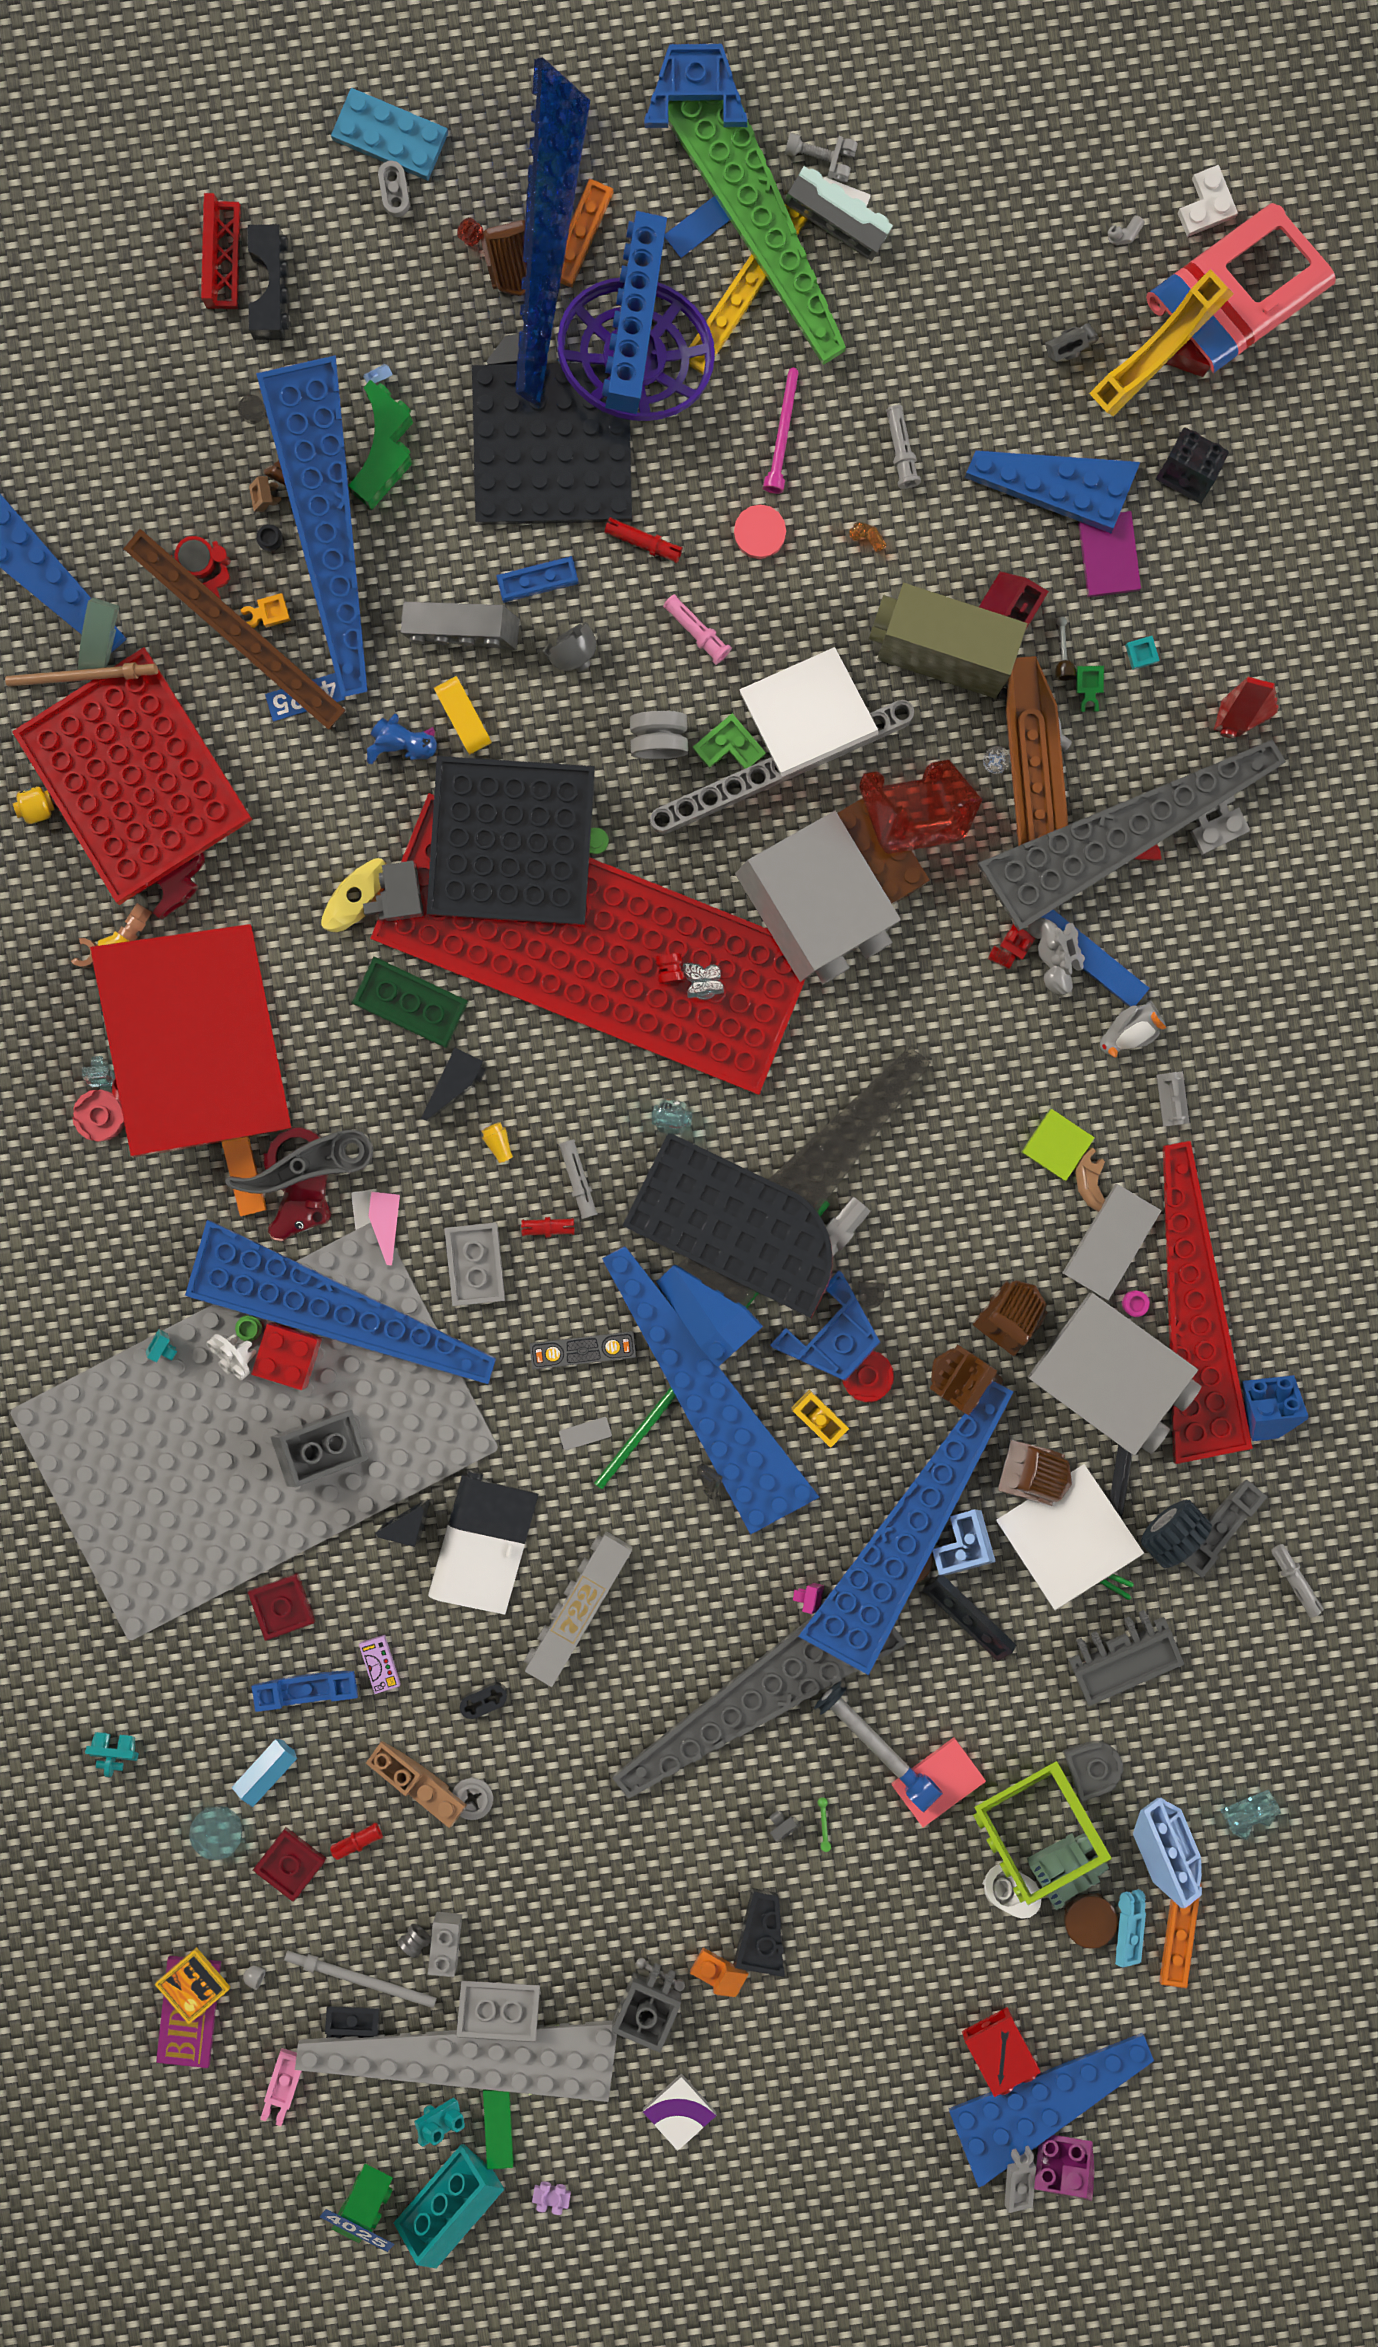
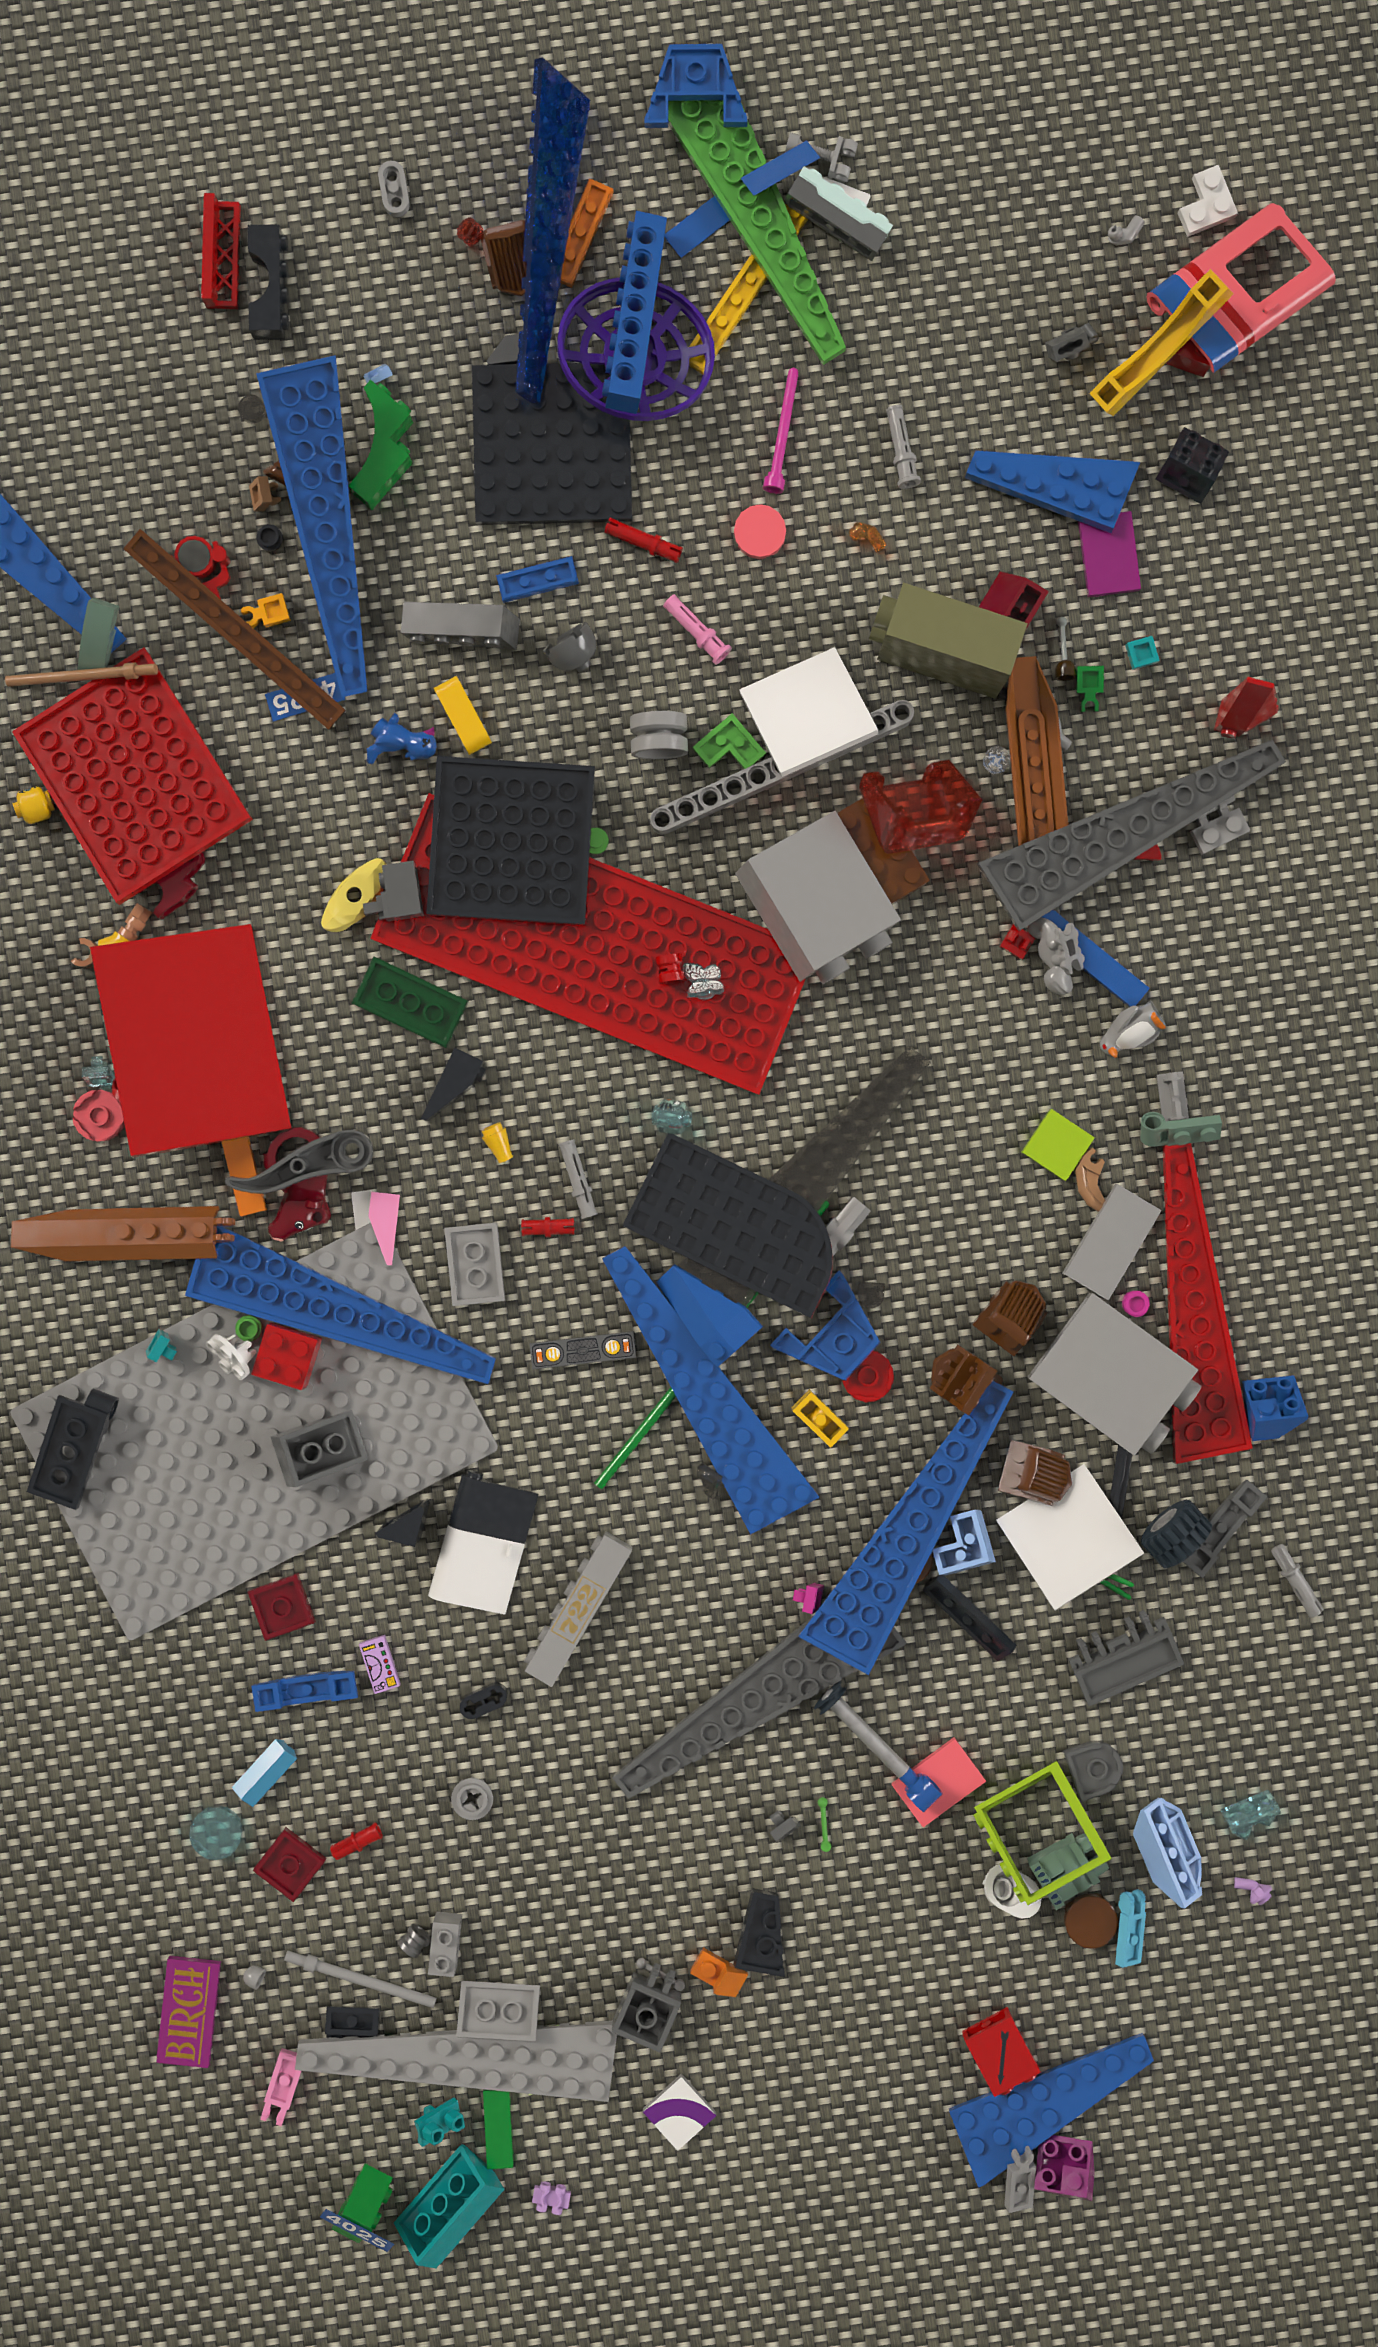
(80, 1428): none -> black hinge
(100, 1748): teal hips -> none
(123, 1234): none -> dark orange hinge
(192, 1985): tile -> none
(389, 133): dark azure plate -> none
(417, 1782): medium nougat slope -> none
(585, 1433): light grey sticker -> none
(780, 168): none -> blue sticker
(993, 954): red piece -> none
(1158, 1132): none -> sand green plate
(1178, 1944): orange tile -> none
(1259, 1892): none -> lavender plate

